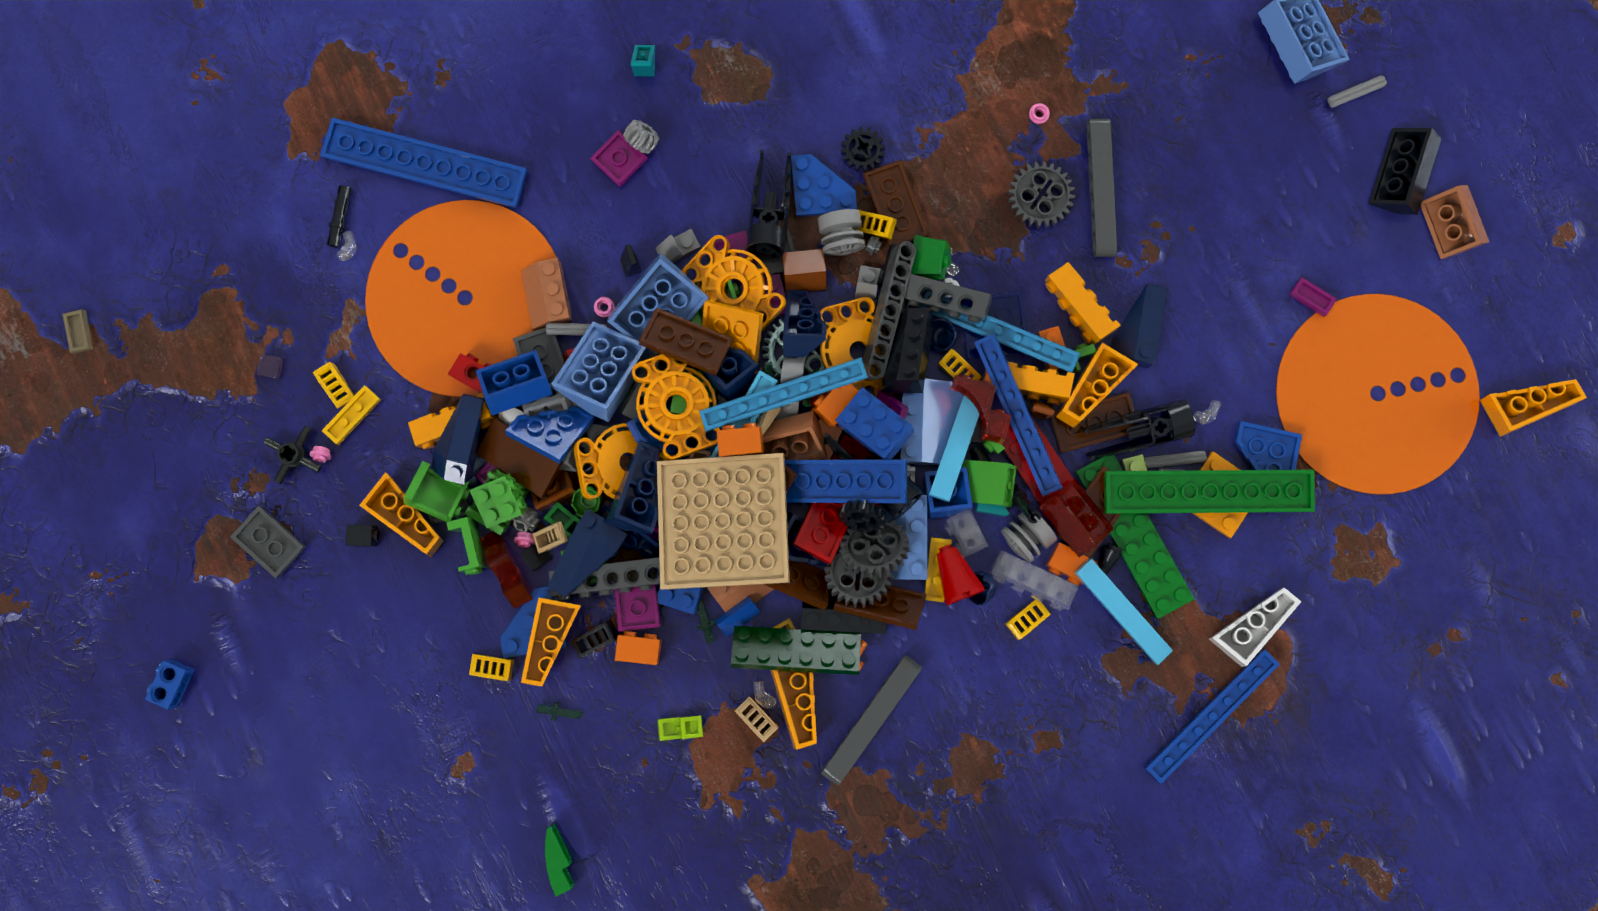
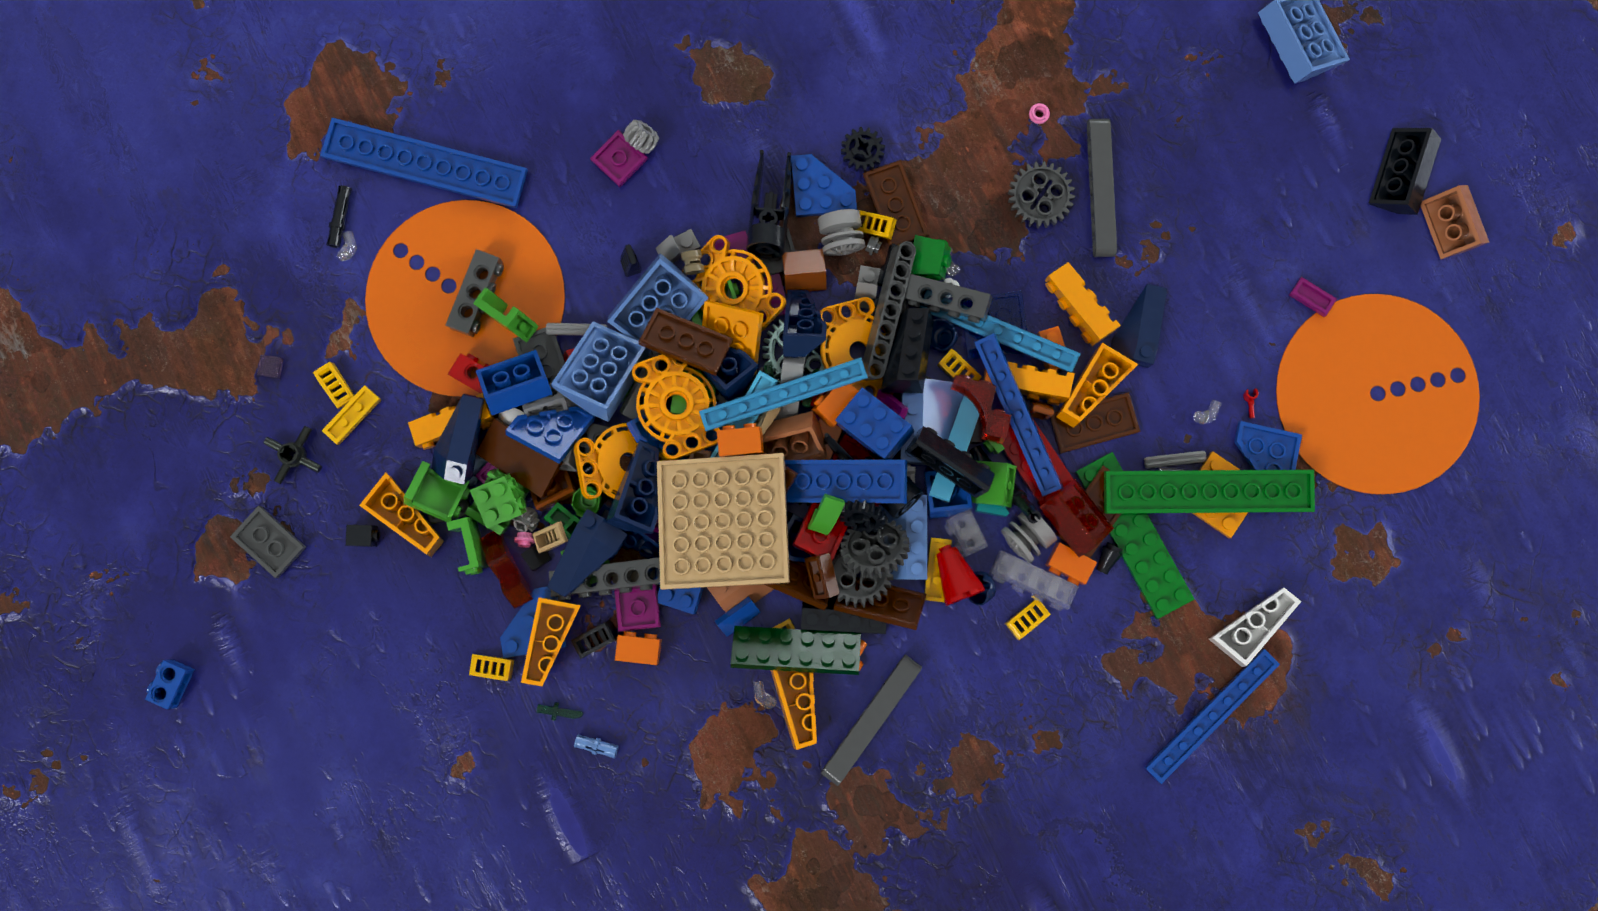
(77, 331): dark tan tile -> none
(320, 454): bright pink plate -> none
(480, 262): none -> dark grey brick
(514, 321): none -> bright green panel
(546, 293): nougat slope -> none
(557, 860): green slope -> none
(596, 746): none -> medium blue pin
(601, 301): bright pink plate -> none
(643, 60): teal slope -> none
(680, 727): lime slope -> none
(692, 262): none -> dark tan wheel
(705, 624): piece -> none
(763, 736): tan slope -> none
(822, 576): none -> reddish brown slope
(826, 514): none -> bright green slope
(951, 462): none -> black slope
(1085, 352): bright green bracket -> none
(1123, 611): medium azure tile -> none
(1134, 463): yellowish green plate -> none
(1175, 420): black piece -> none
(1250, 400): none -> red hand
(1357, 91): light grey axle -> none
(1524, 406): light orange wedge -> none

